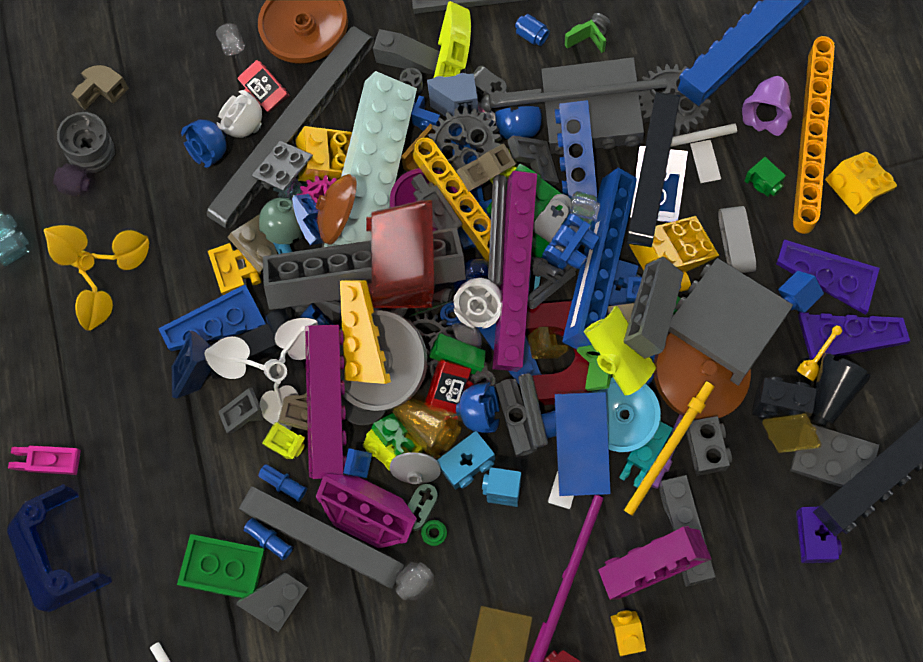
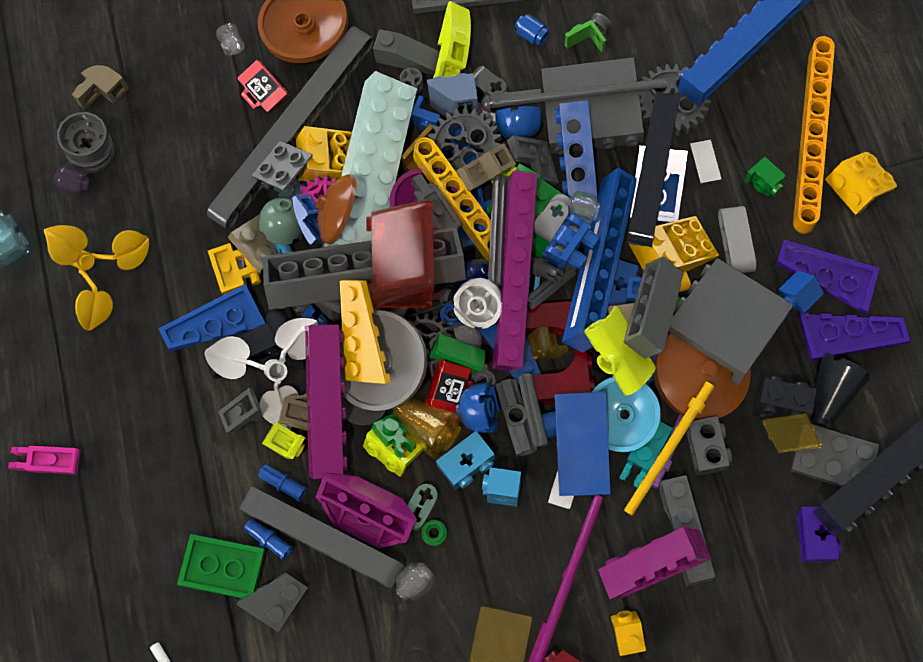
(46, 587): clear blue windscreen -> none
(190, 366): dark blue slope -> none
(204, 141): blue cylinder -> none
(240, 115): white cylinder -> none
(357, 463): blue tile -> none
(415, 468): light grey dish -> none
(596, 377): bright green bracket -> none
(704, 134): white bar -> none
(773, 92): medium lavender piece -> none
(810, 367): yellow hinge -> none

